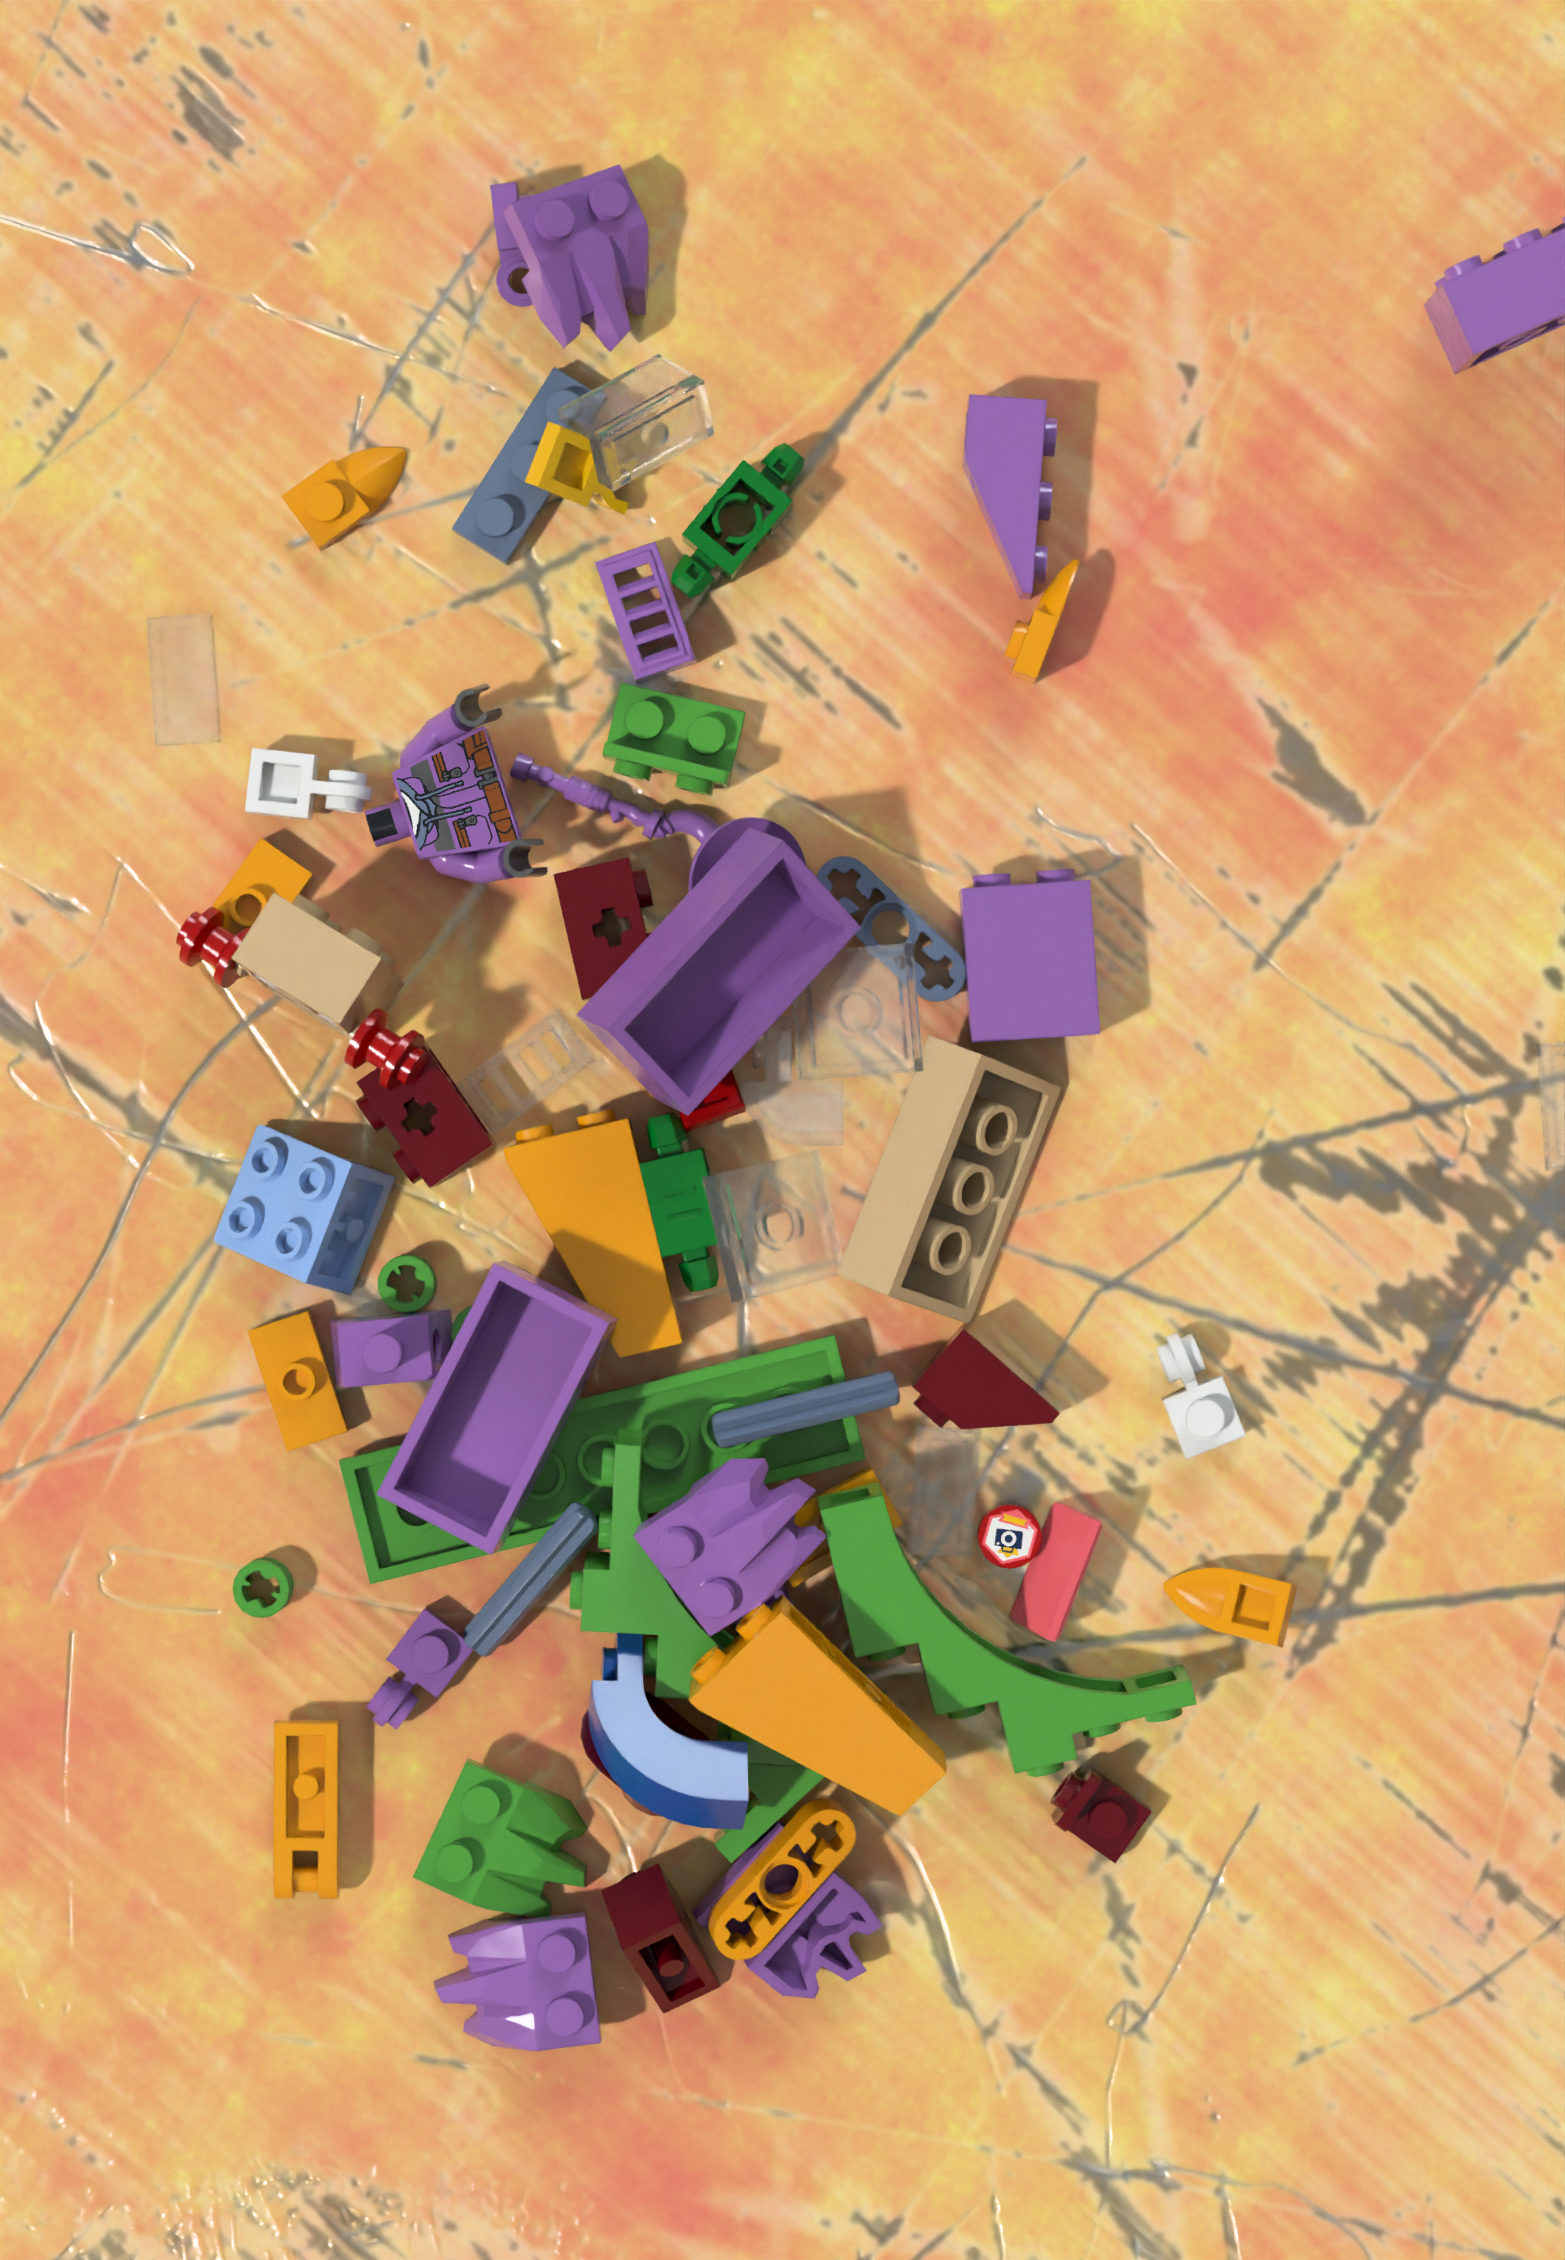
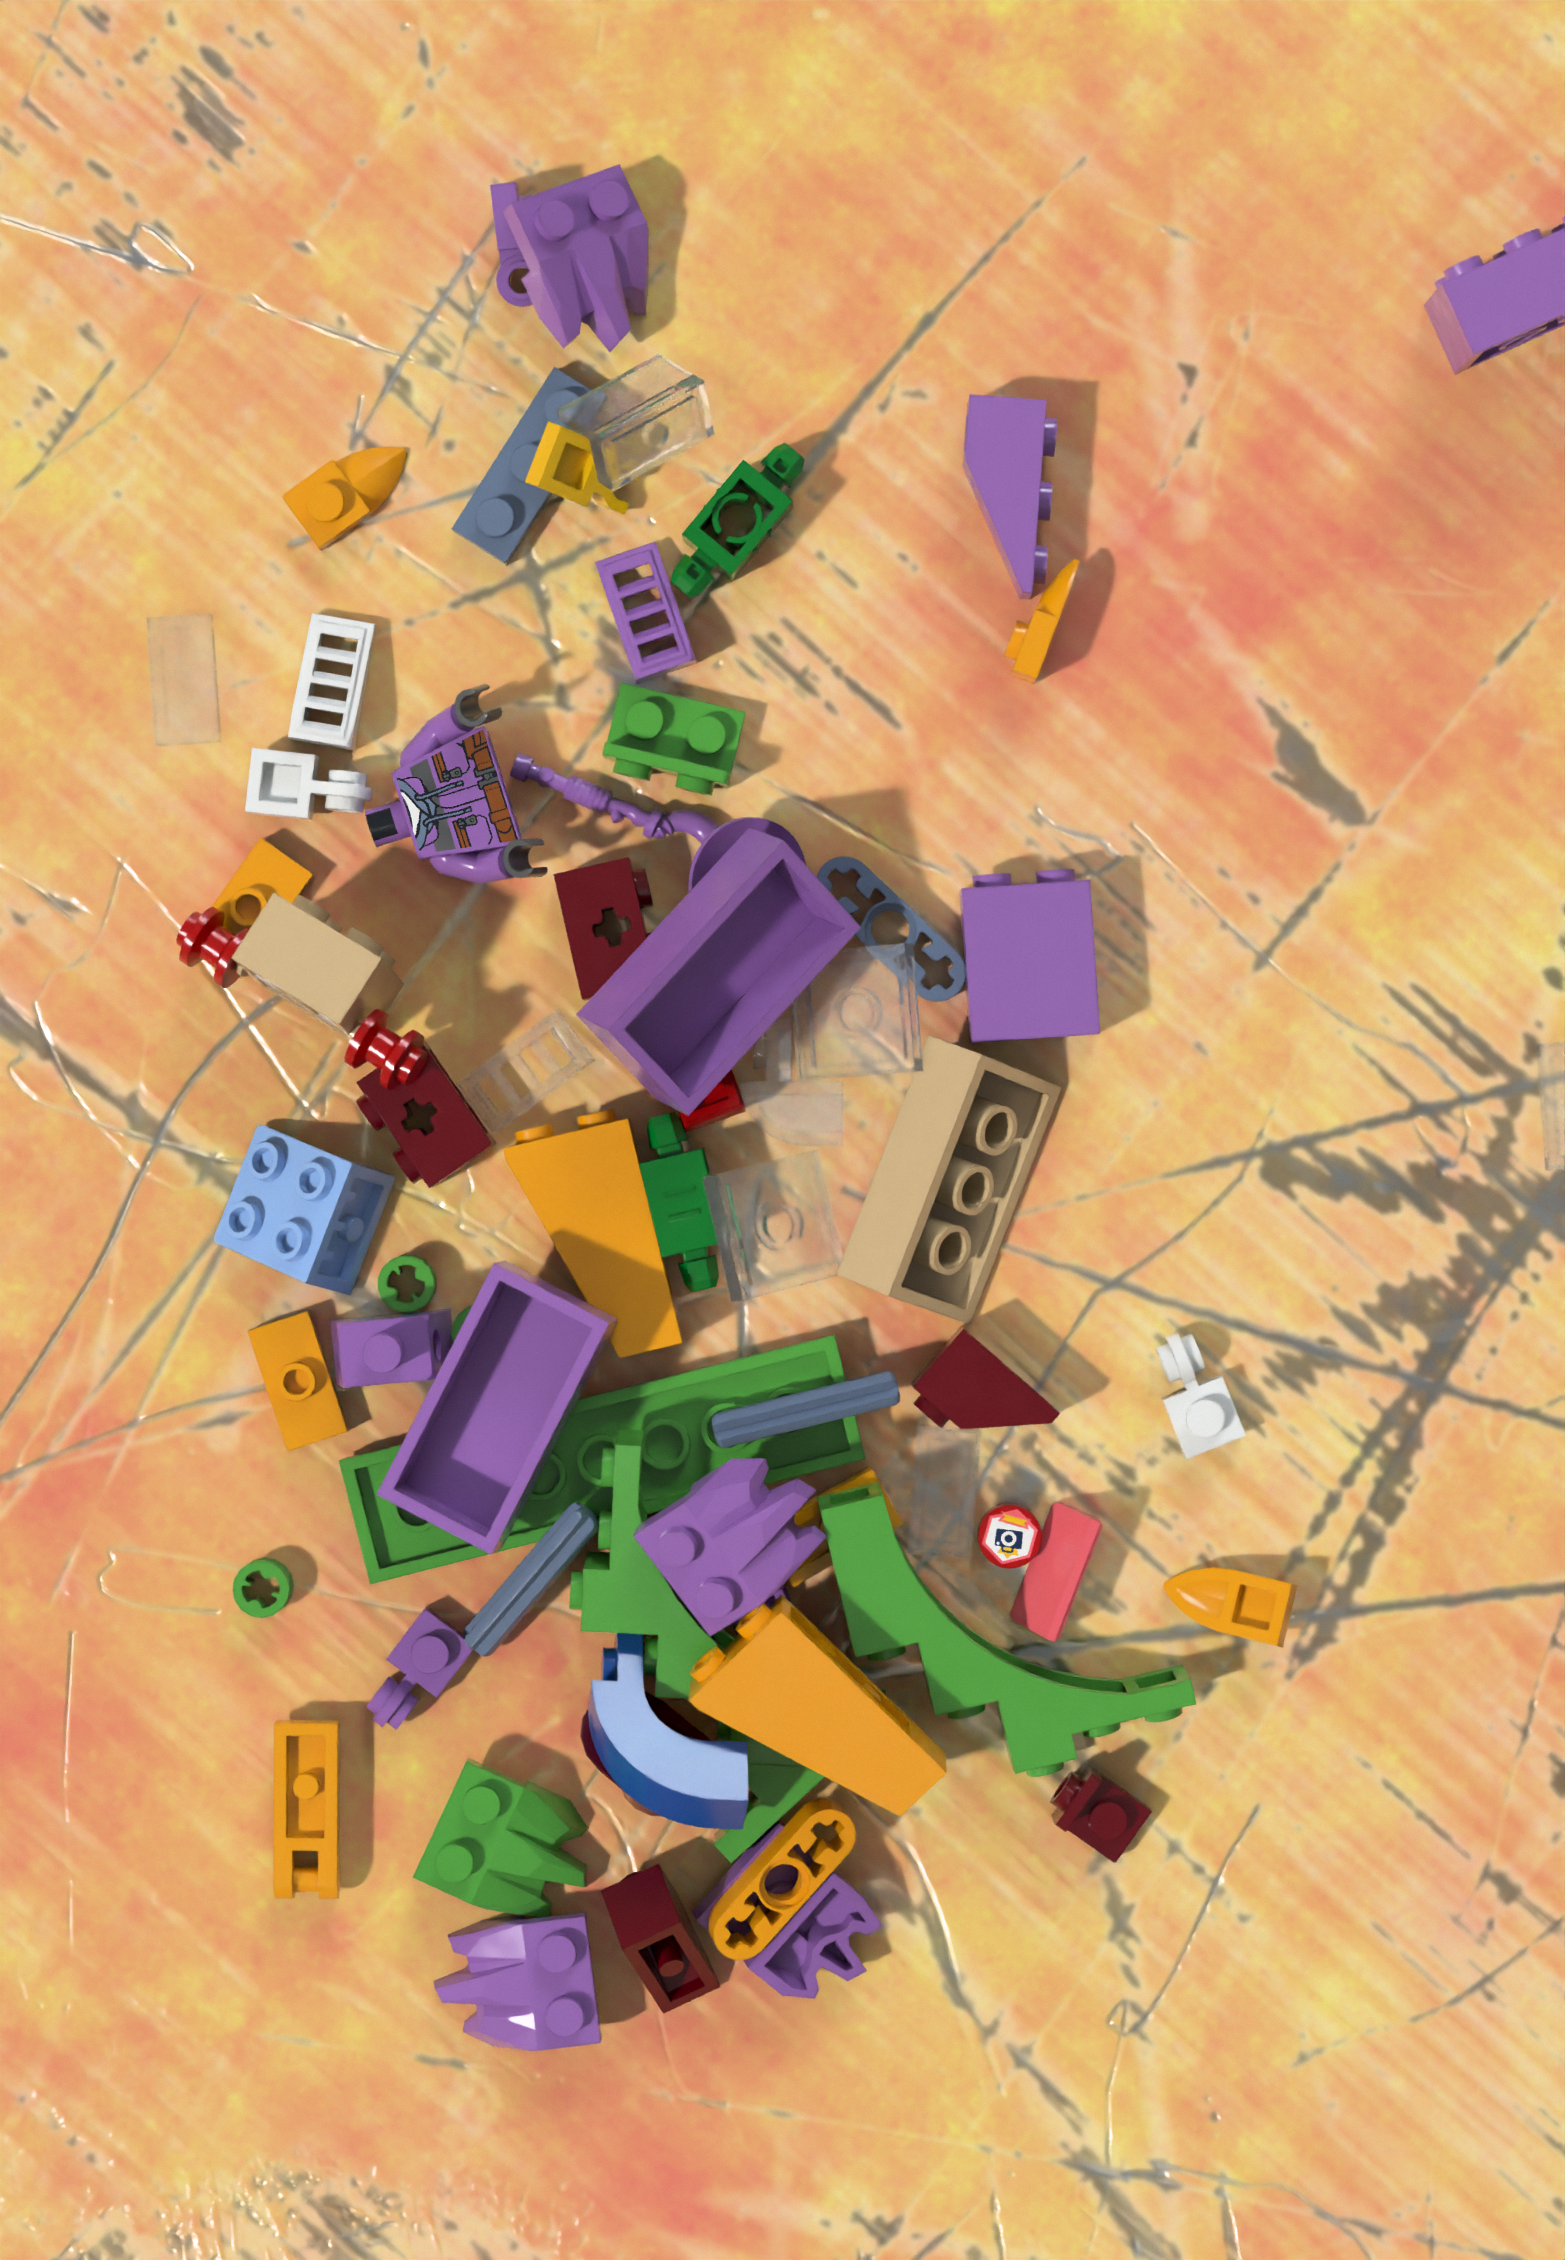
(326, 734): none -> white slope

